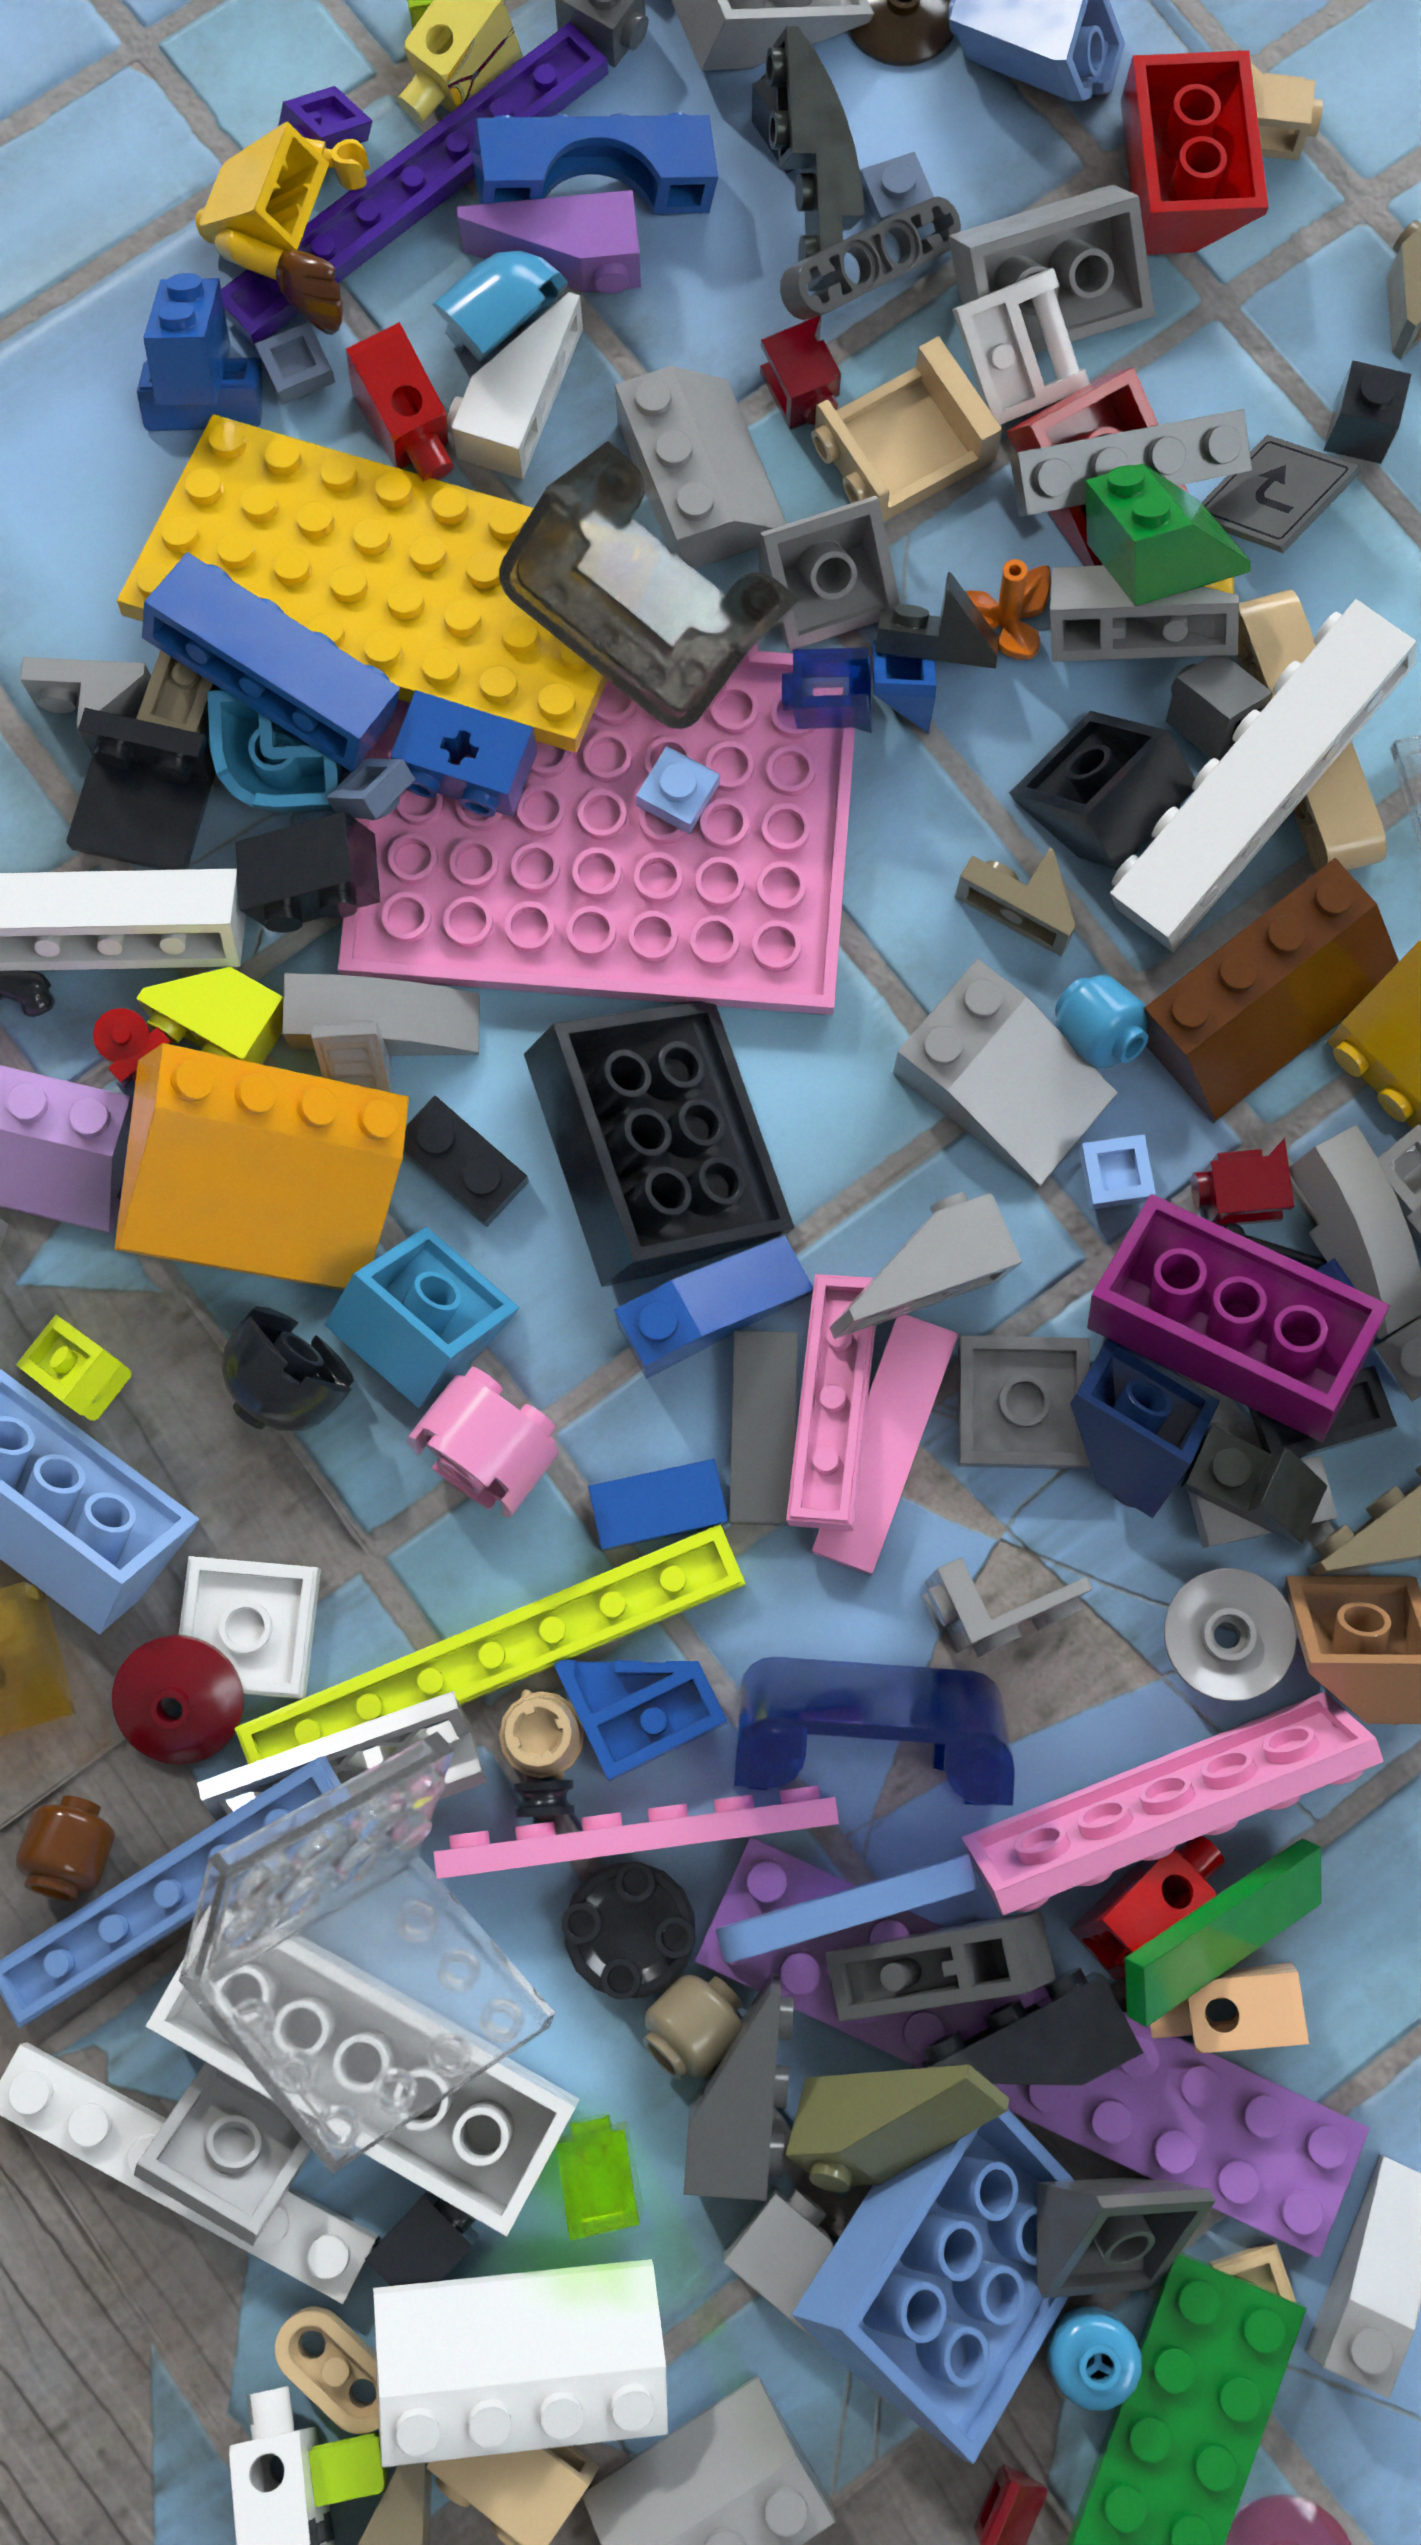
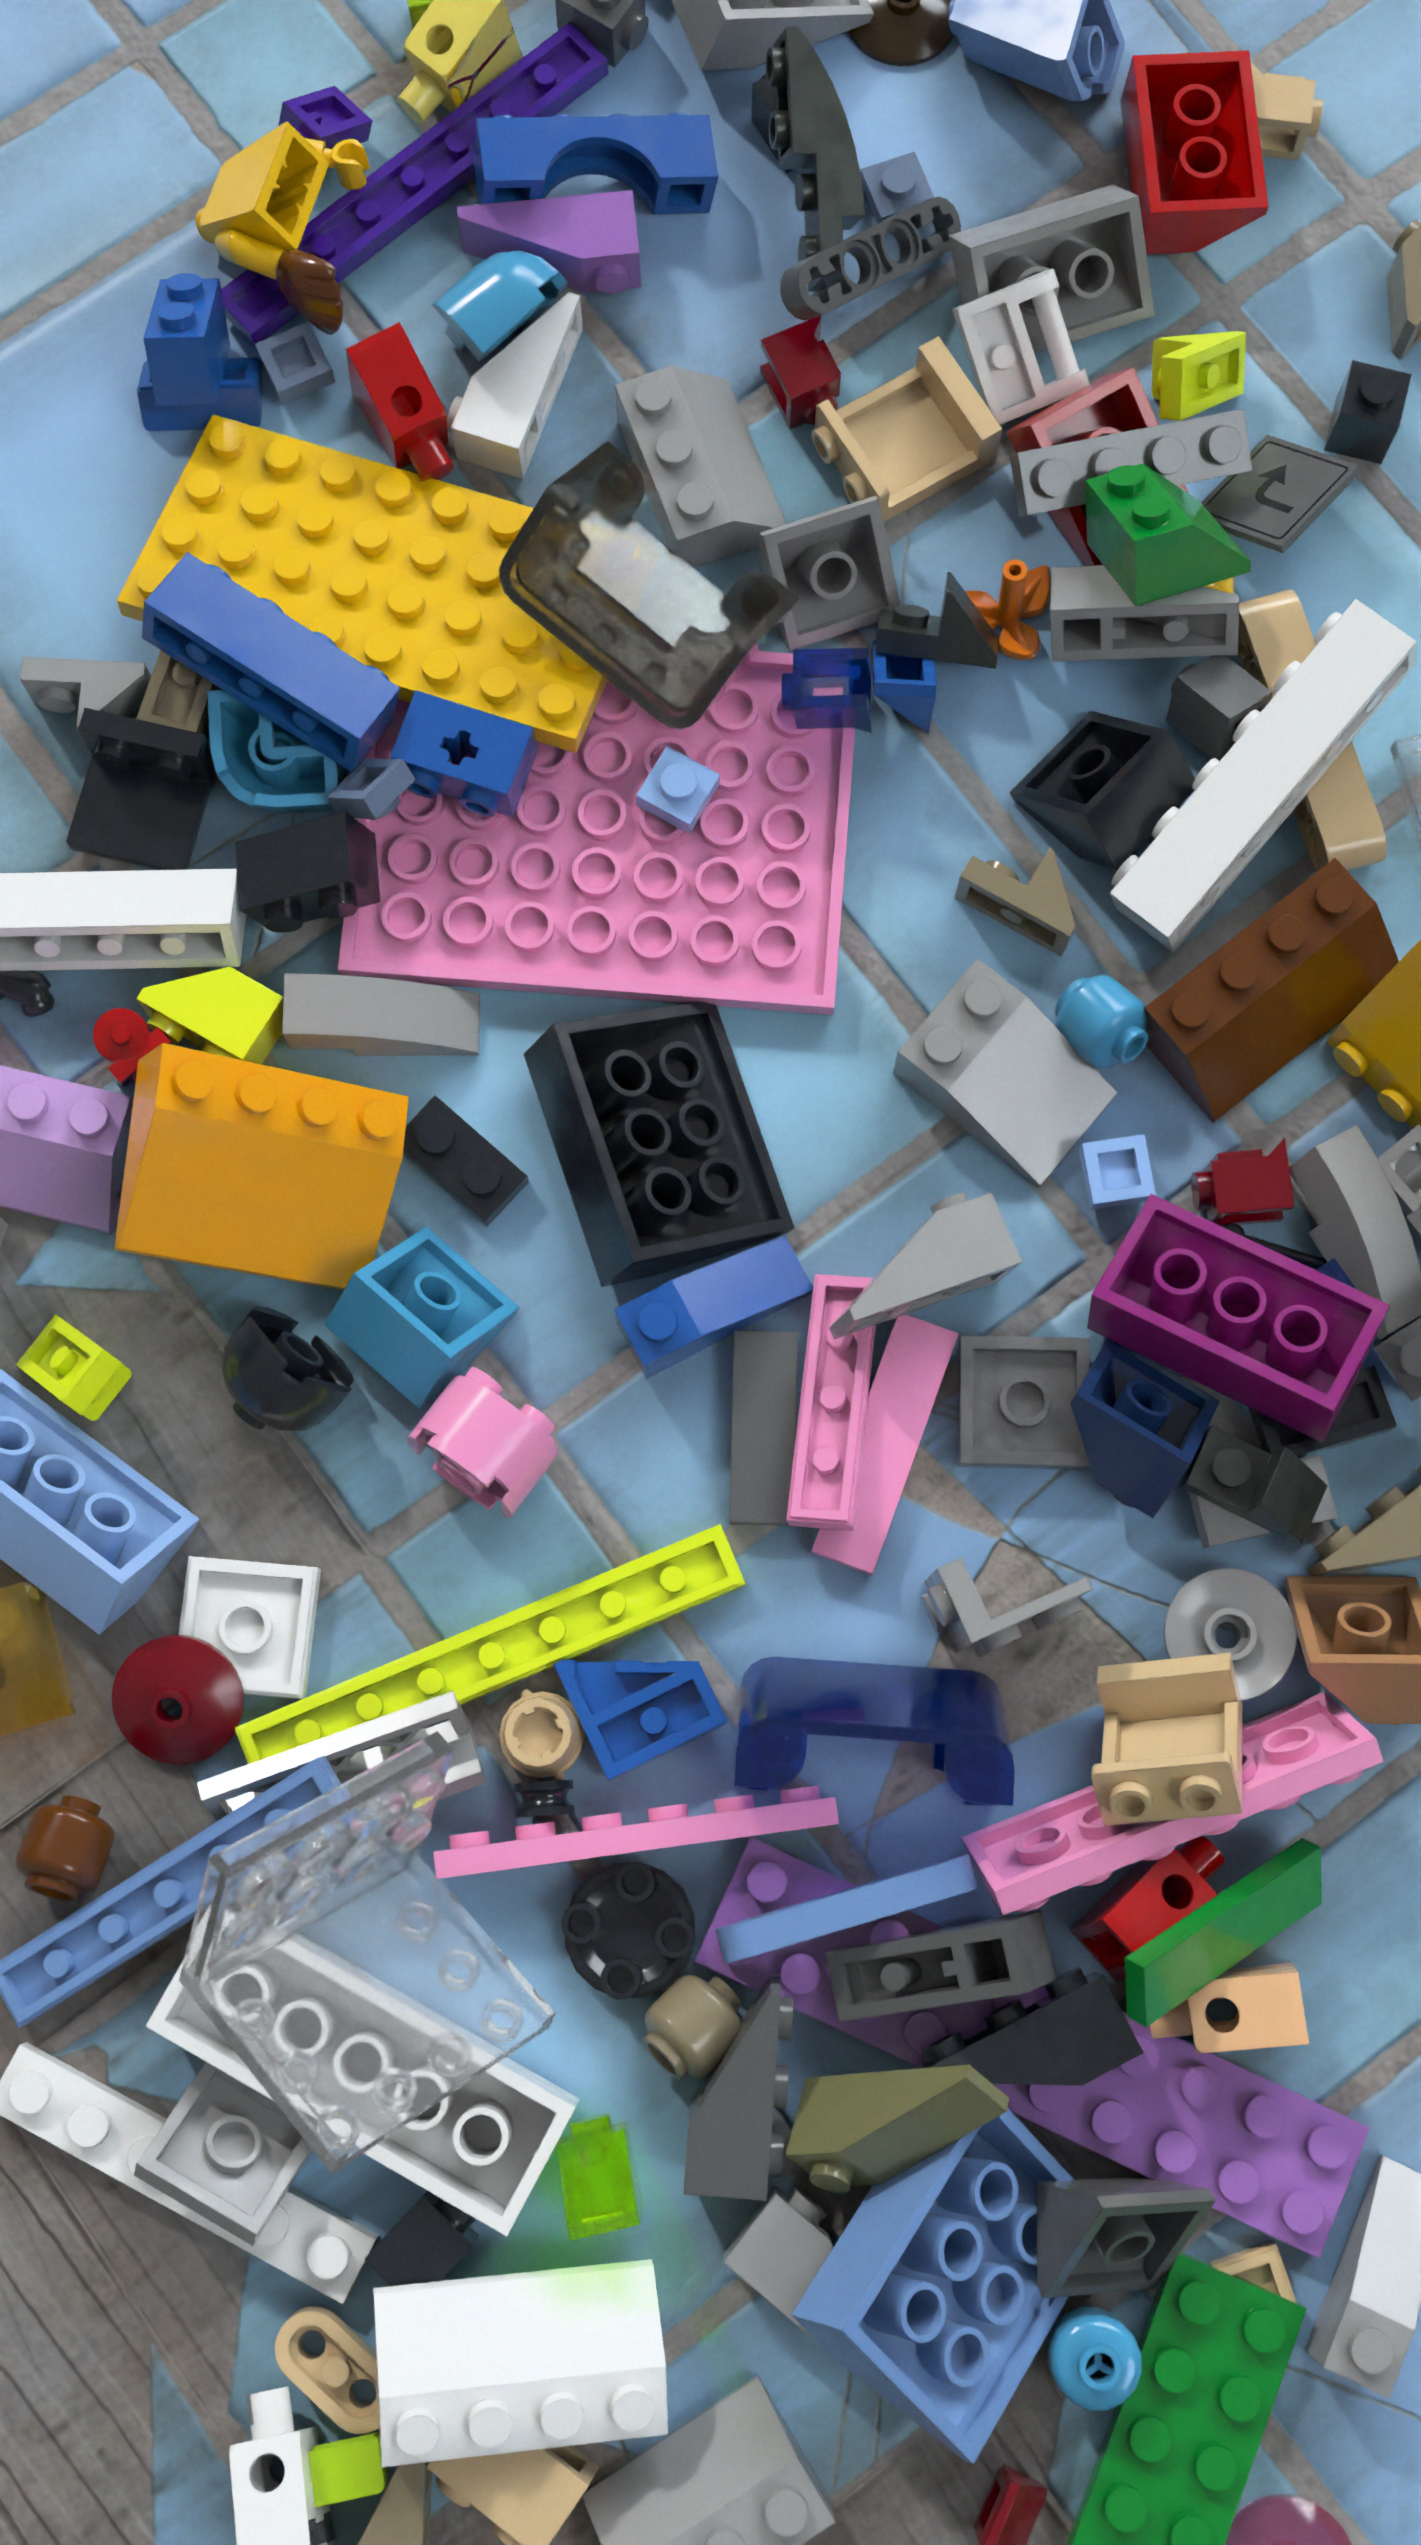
(353, 1053): light grey slope -> none
(658, 1505): blue tile -> none
(1169, 1740): none -> tan panel
(1197, 372): none -> neon yellow slope

